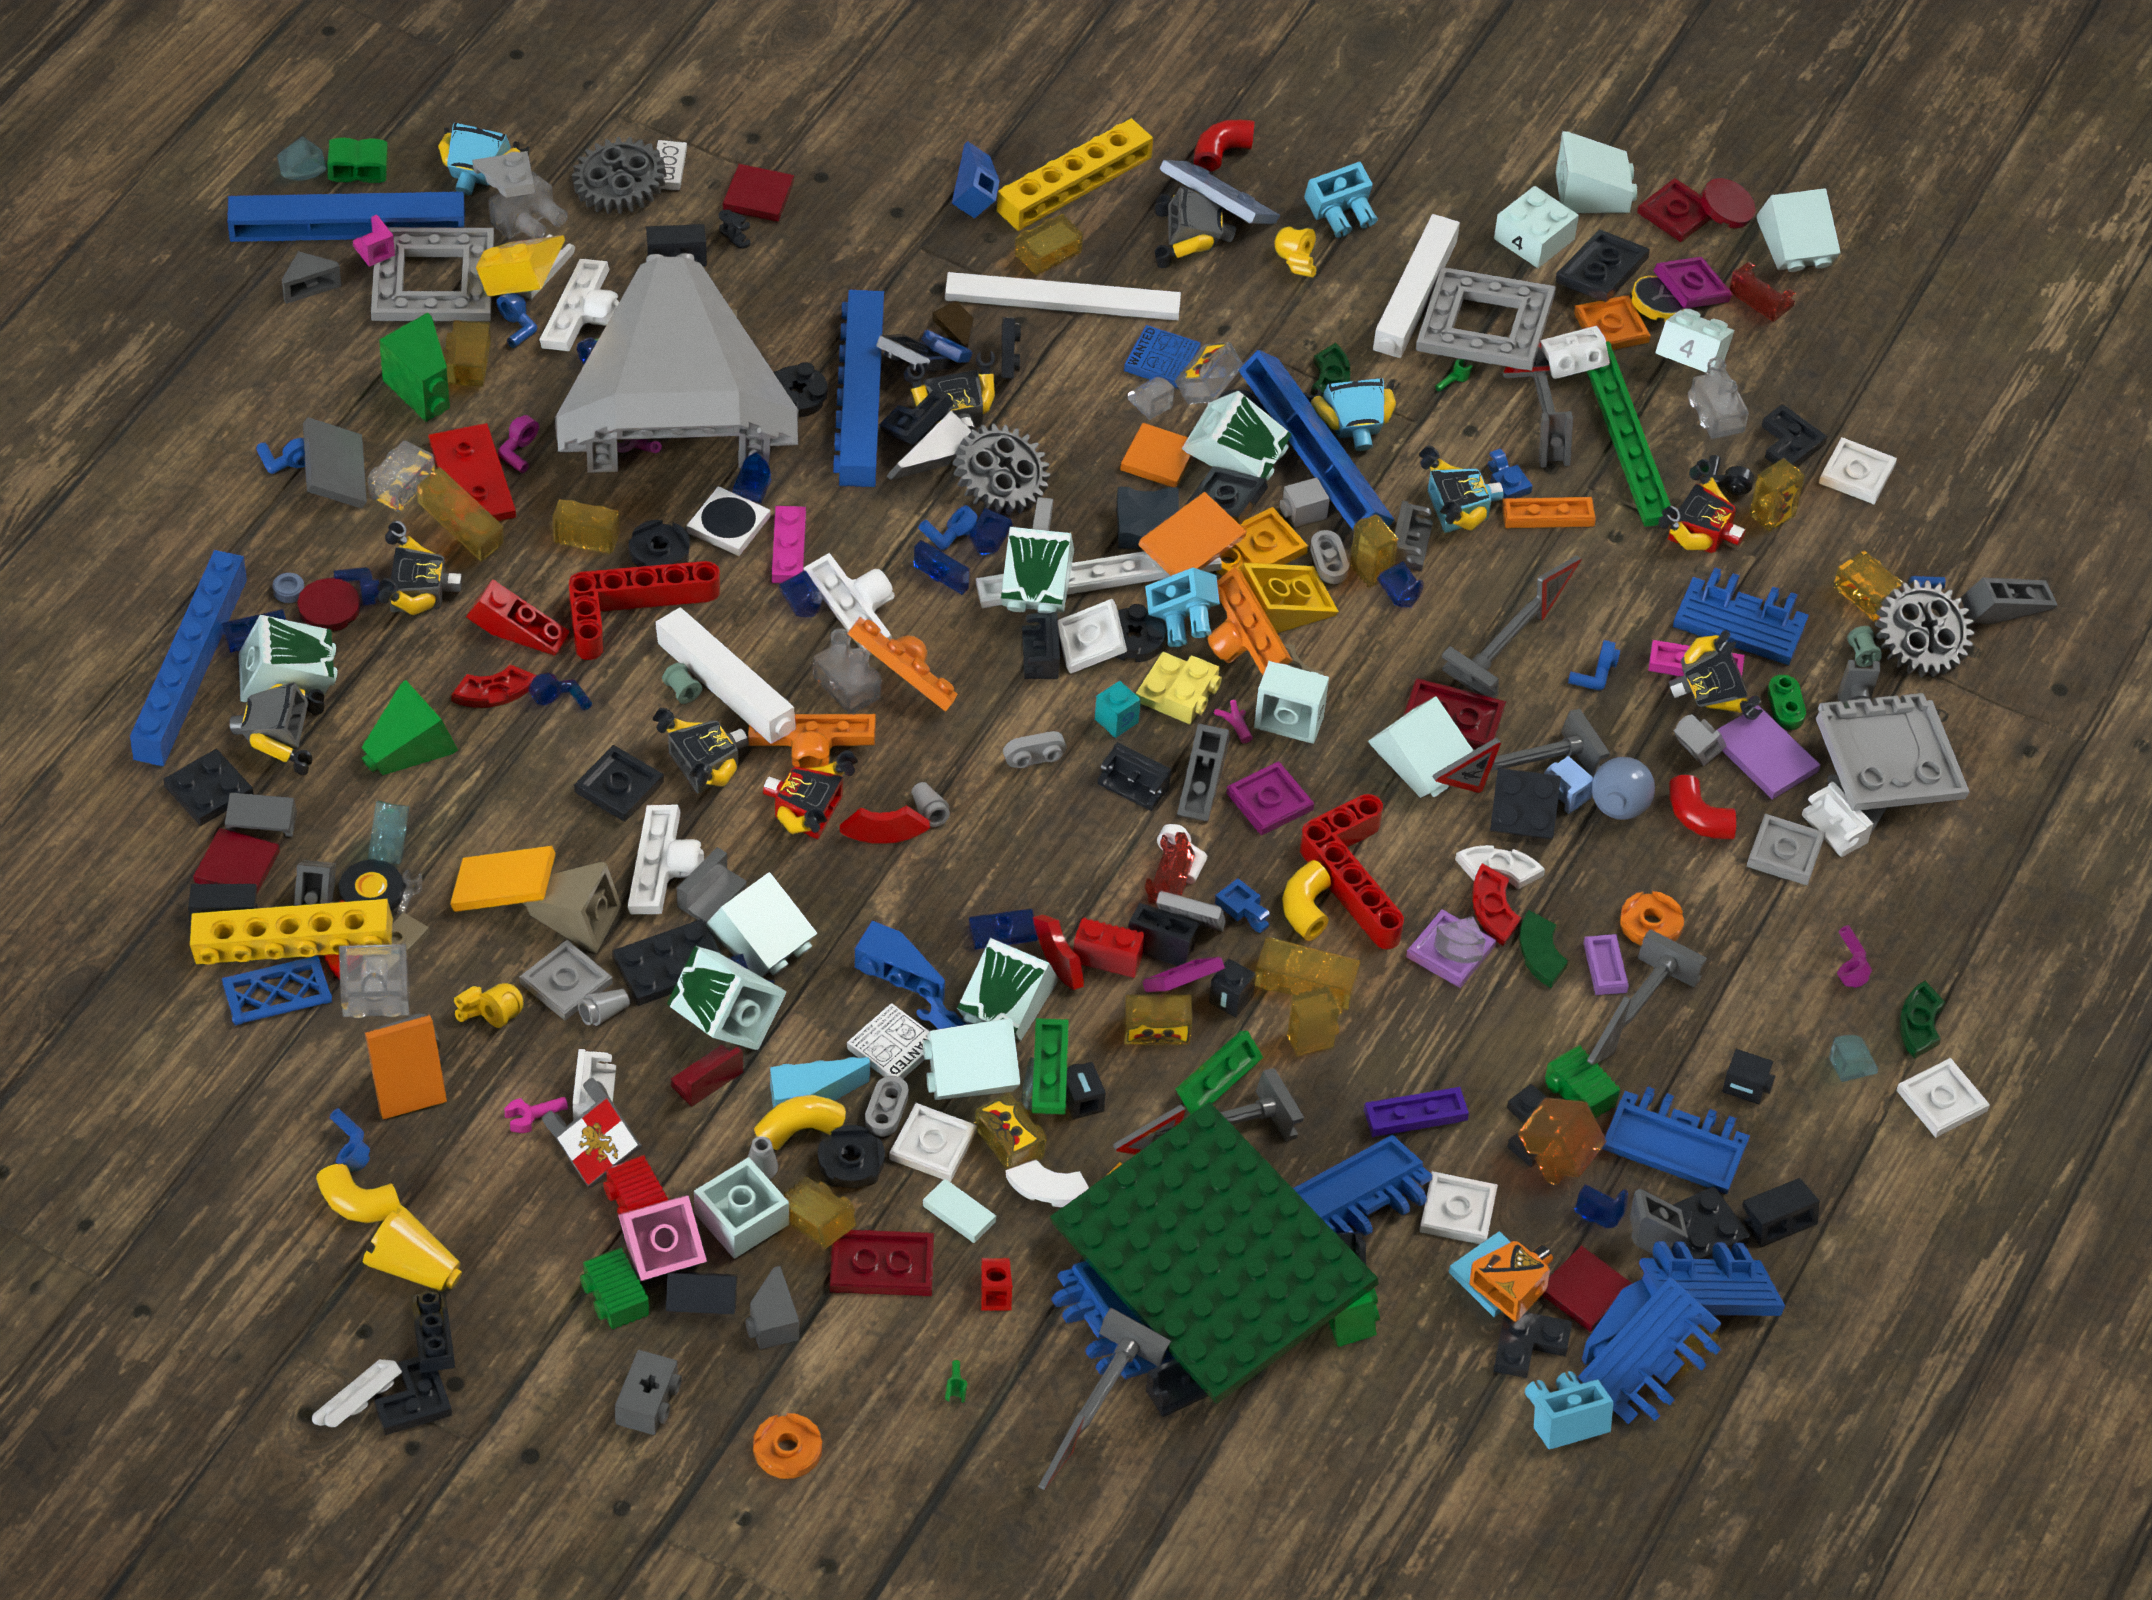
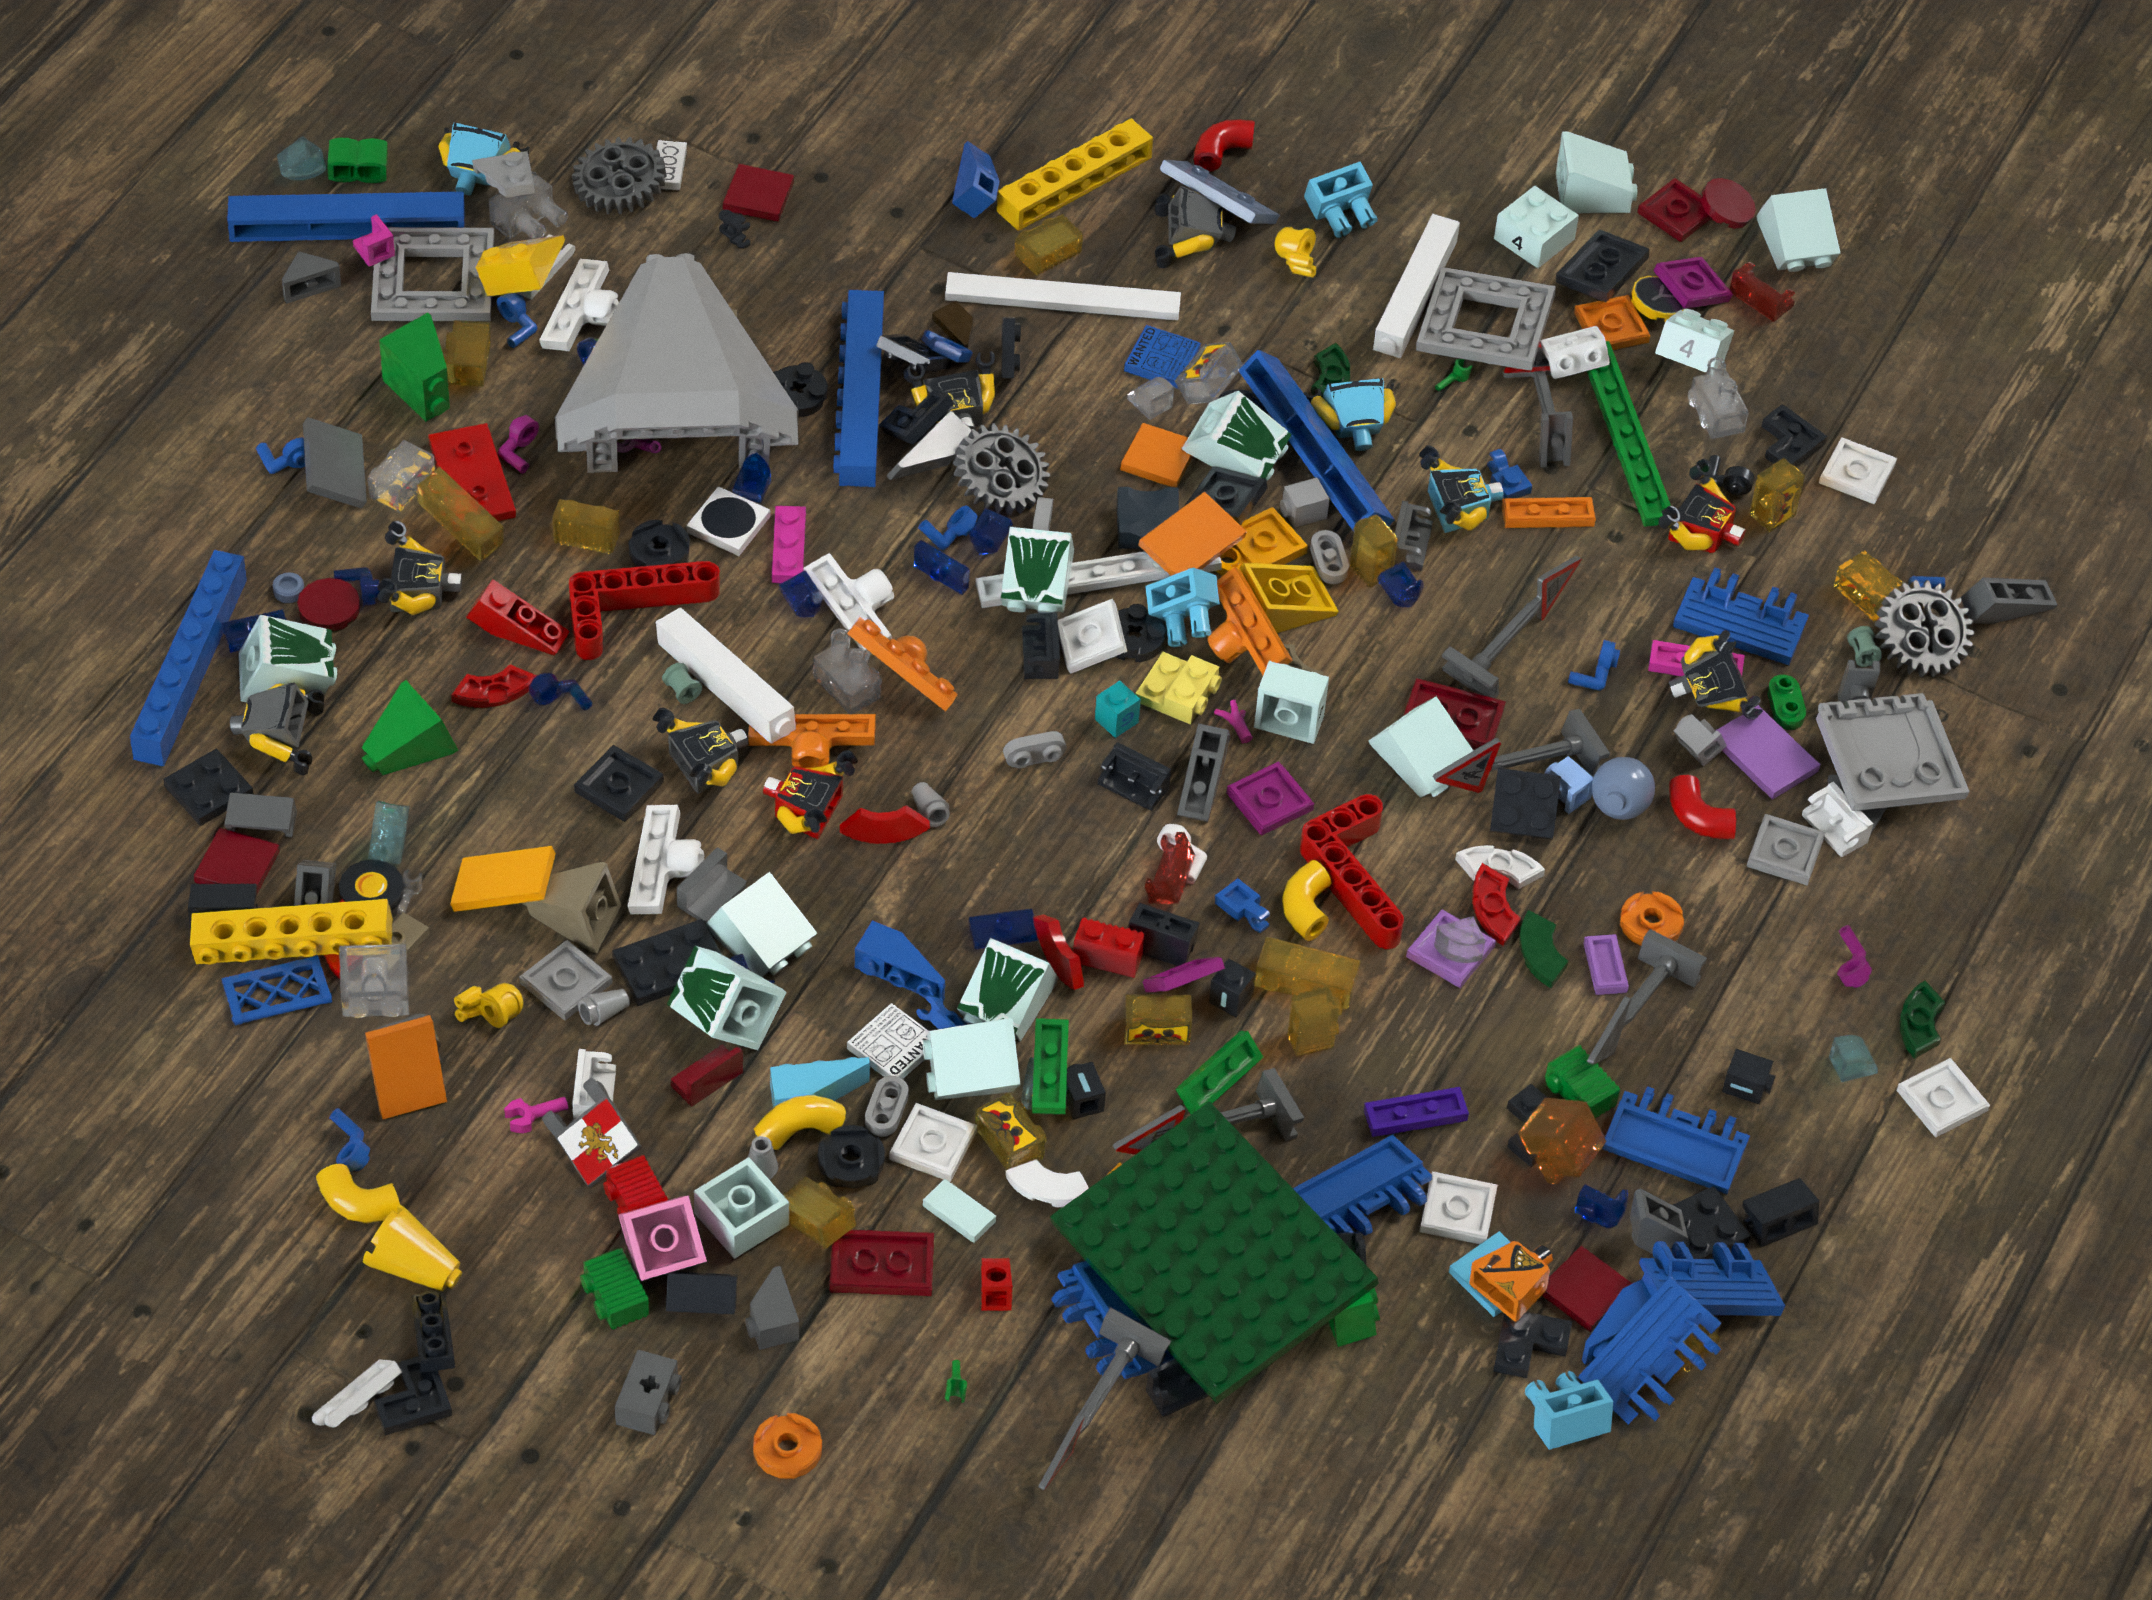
(677, 240): black hinge -> none
(1204, 913): light grey tile -> none

